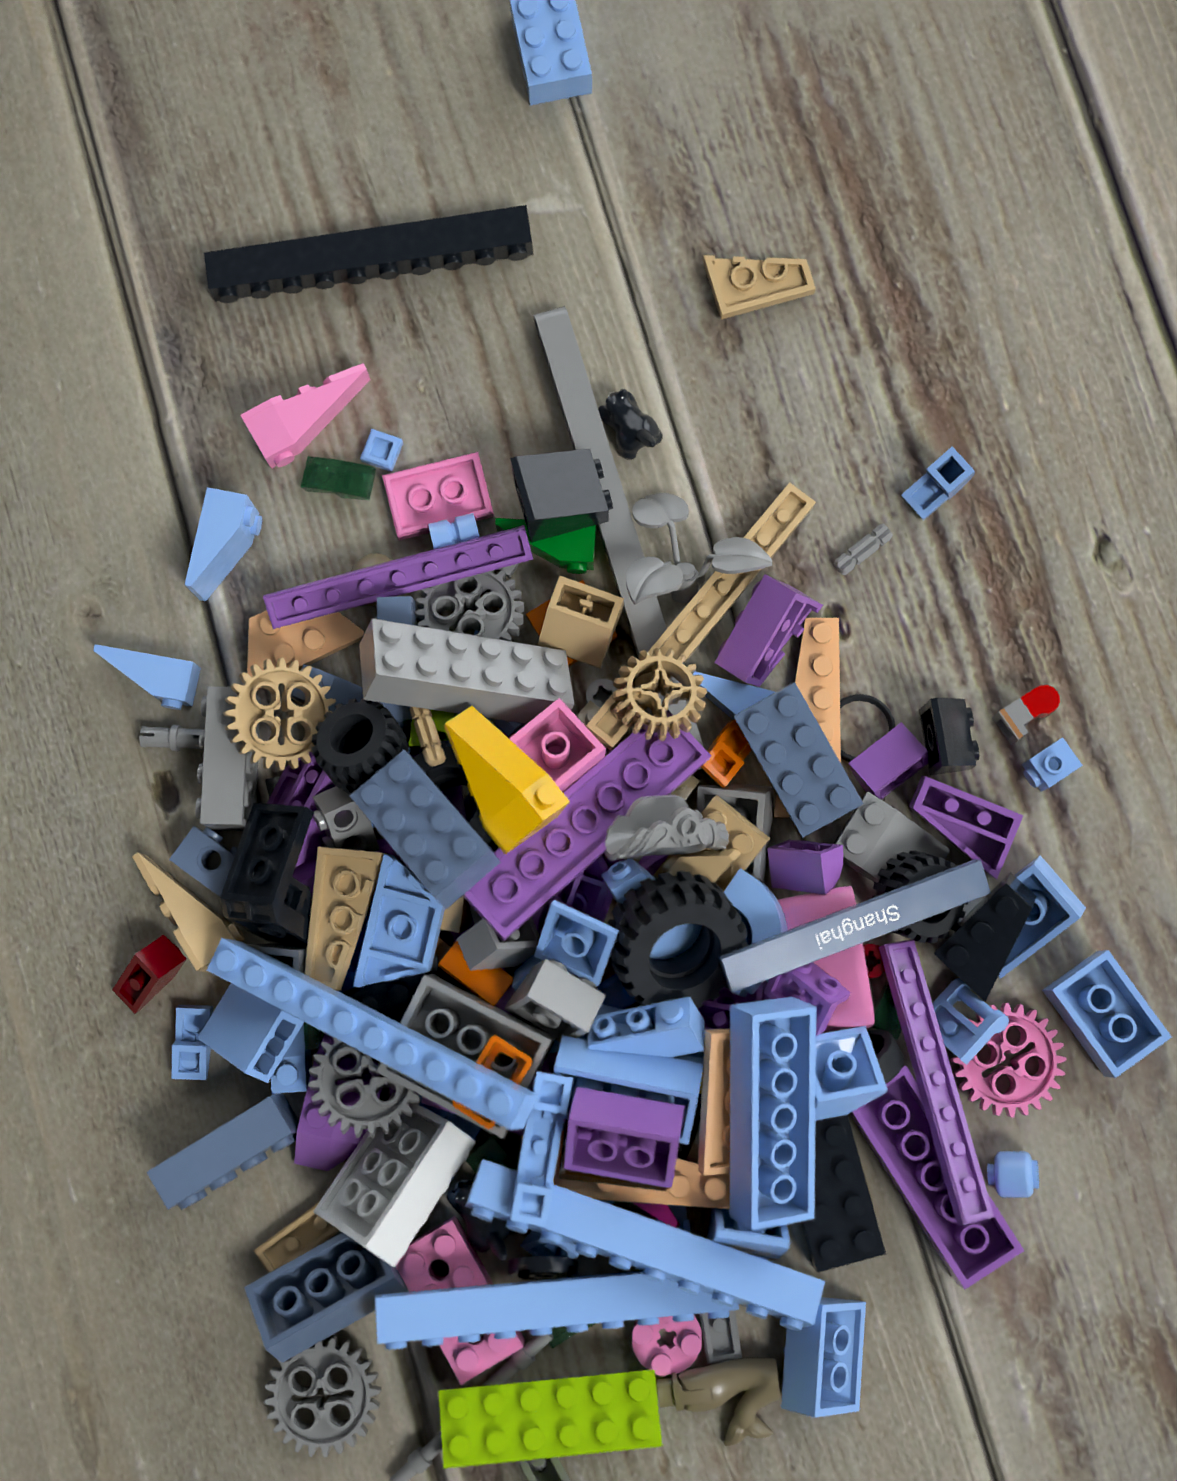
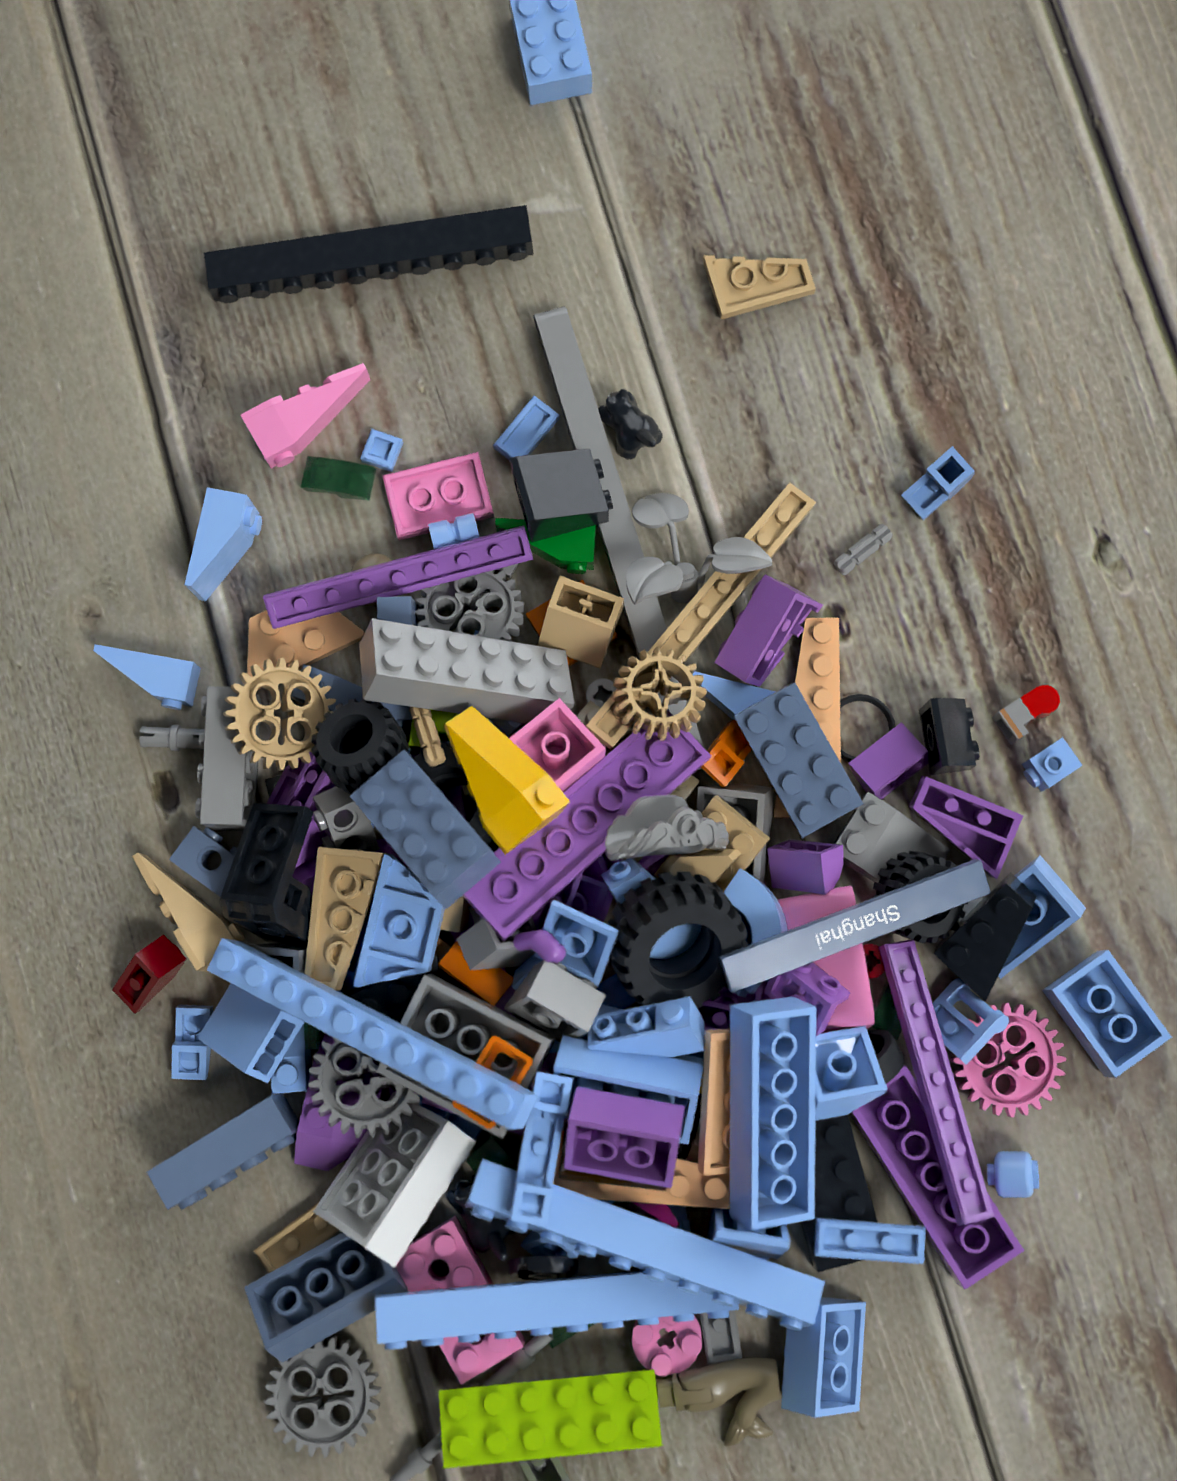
(527, 429): none -> light blue tile
(542, 943): none -> medium lavender arm
(869, 1241): none -> light blue tile

